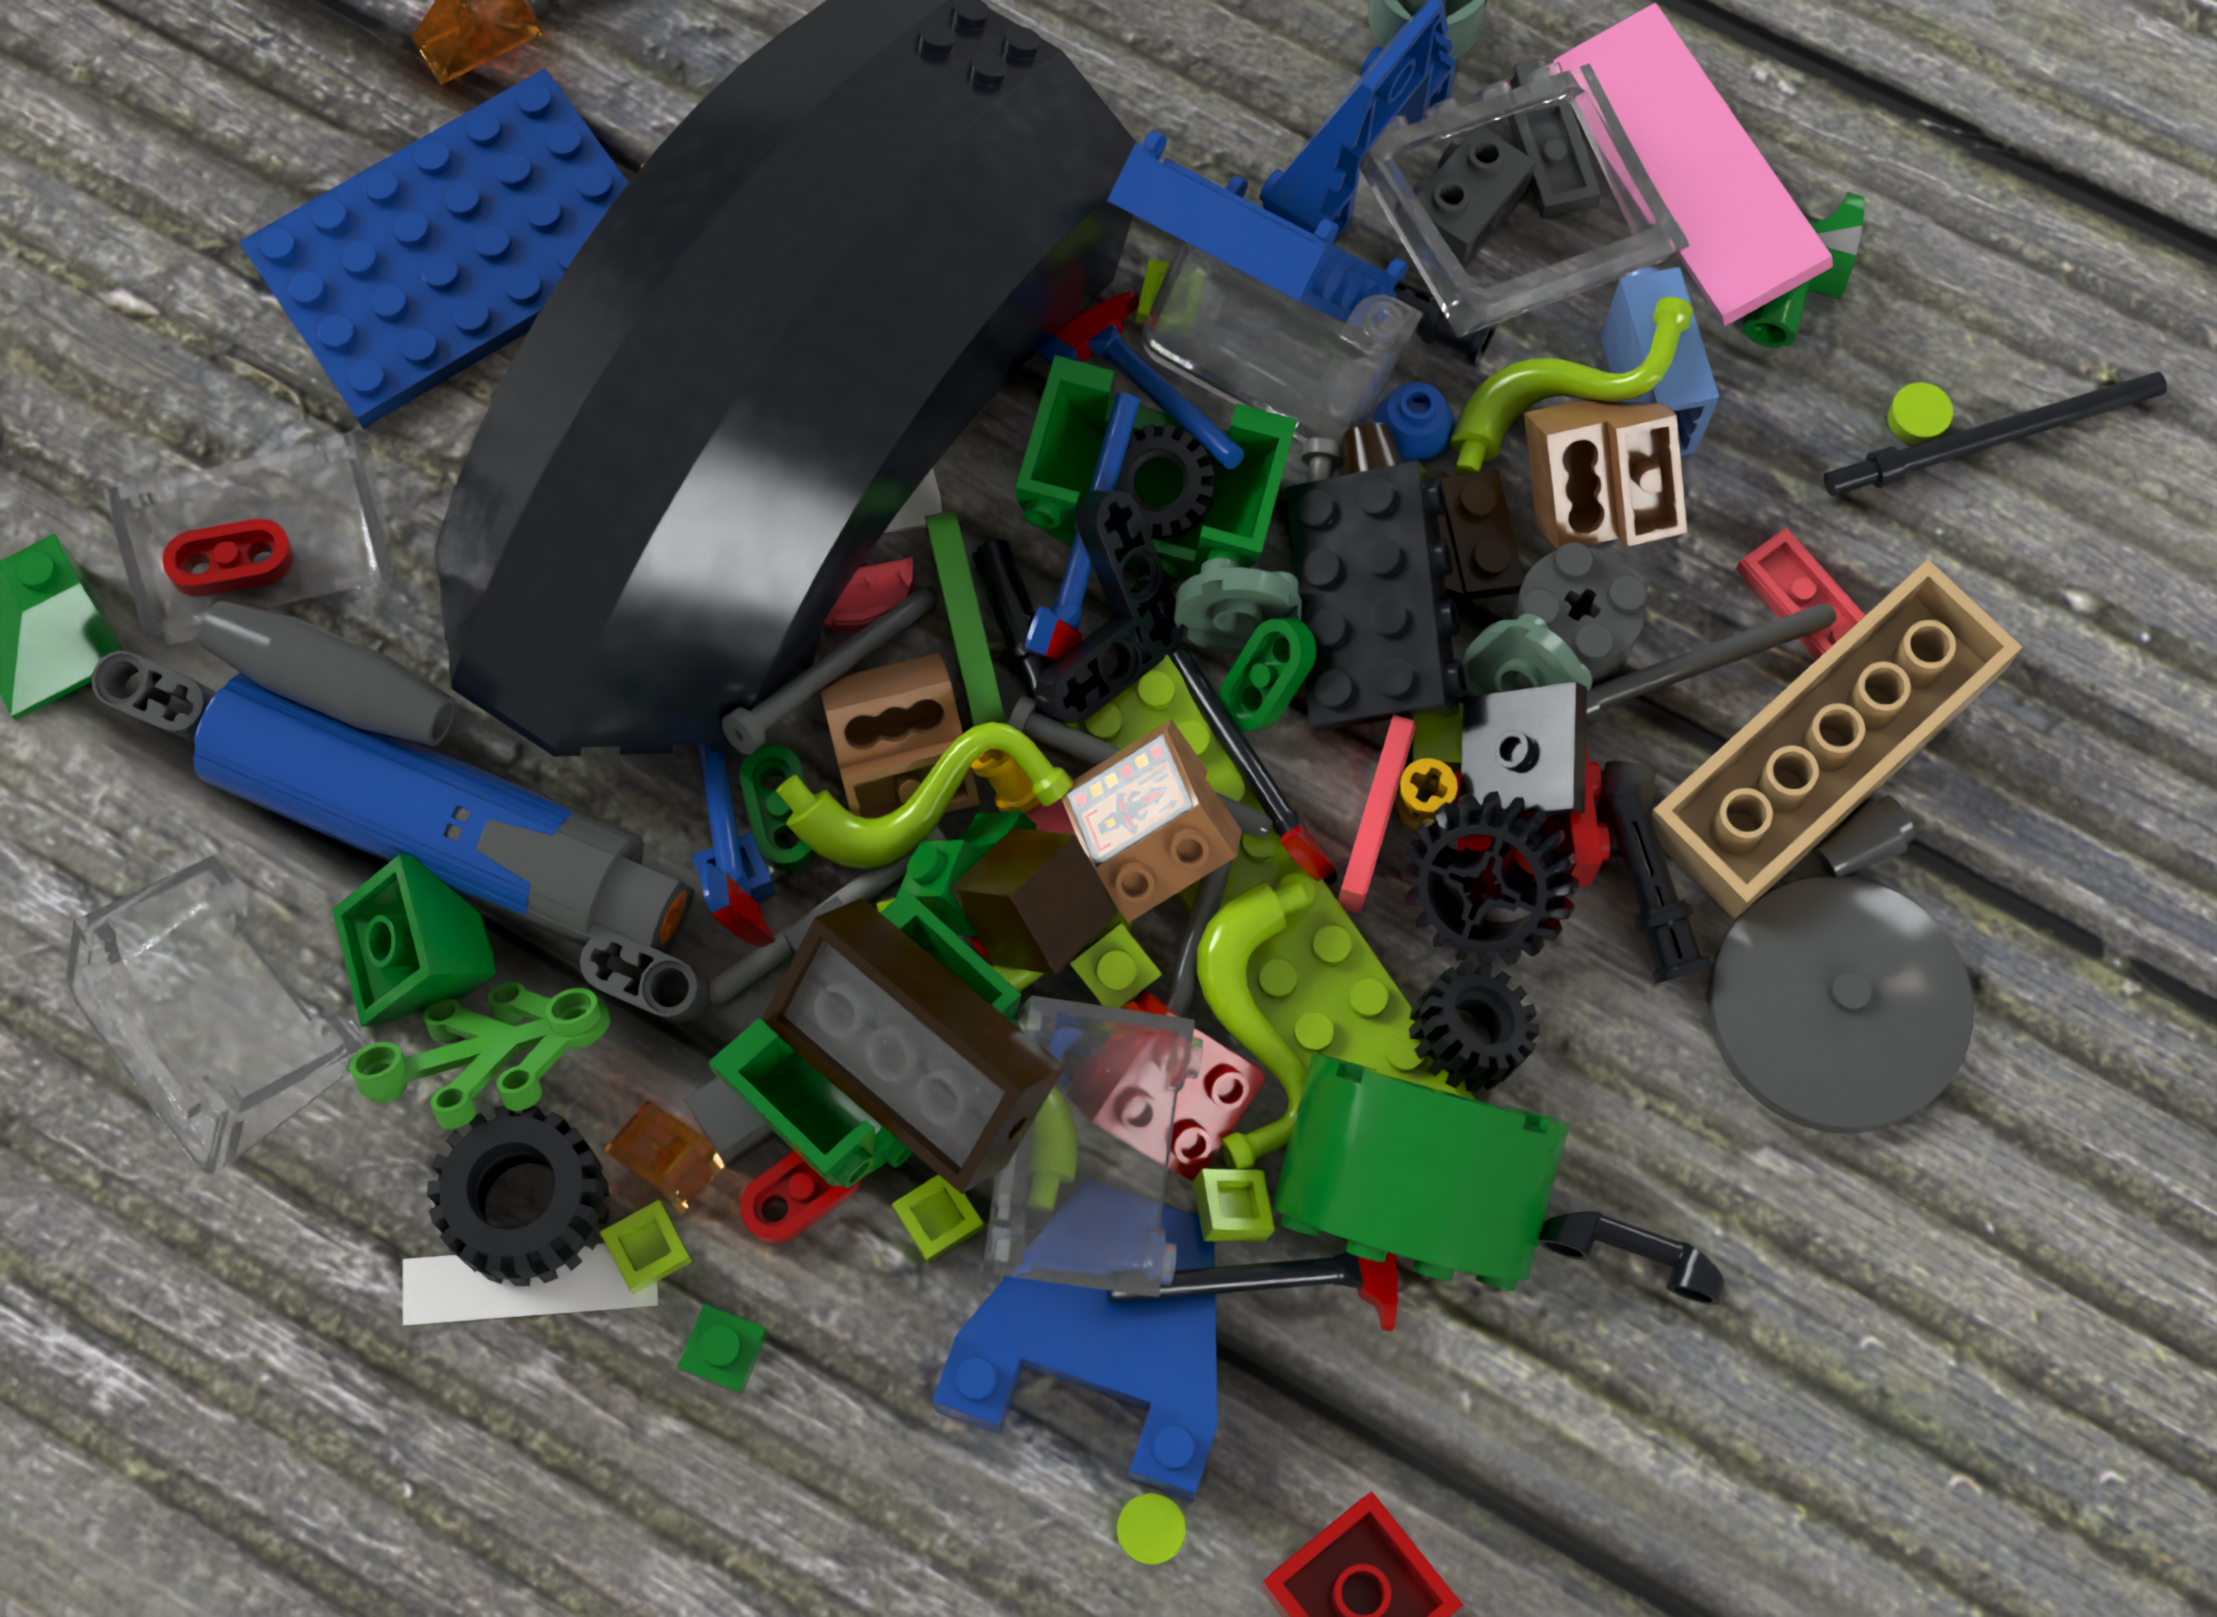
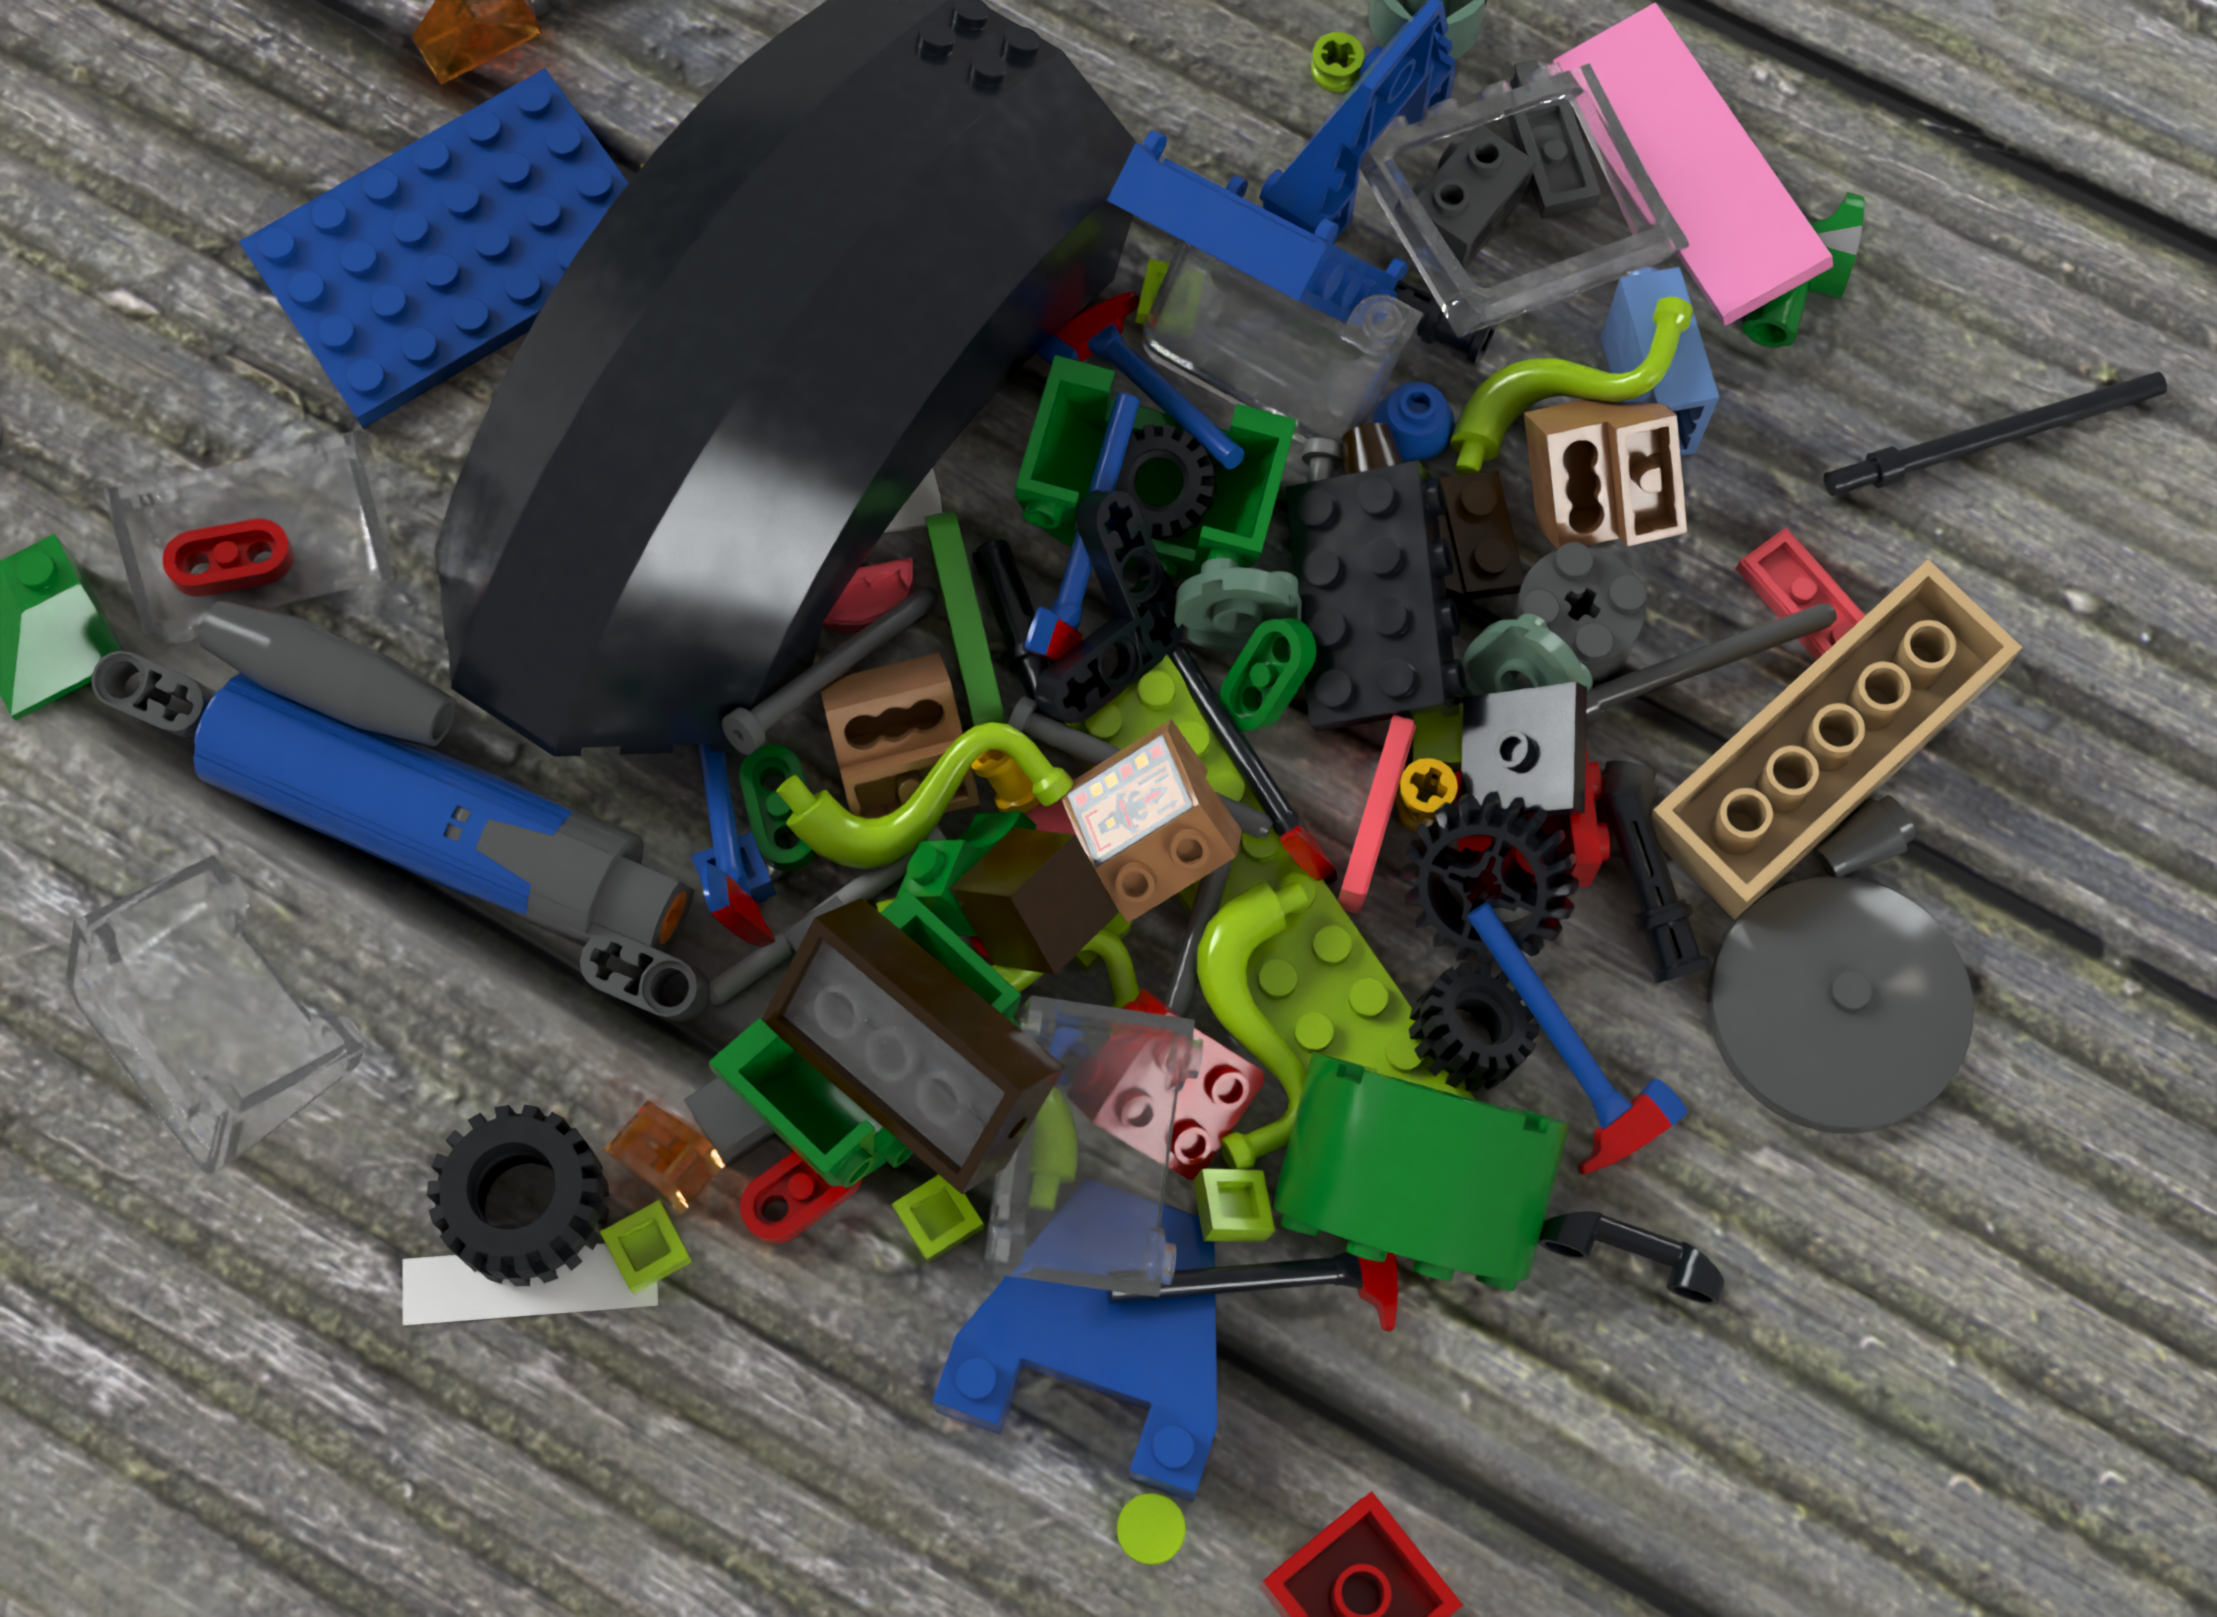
(409, 942): green slope -> none
(560, 1023): bright green plant -> none
(723, 1349): green plate -> none
(1115, 967): lime plate -> none
(1340, 47): none -> lime bush
(1623, 1124): none -> blue piece
(1920, 413): lime tile -> none

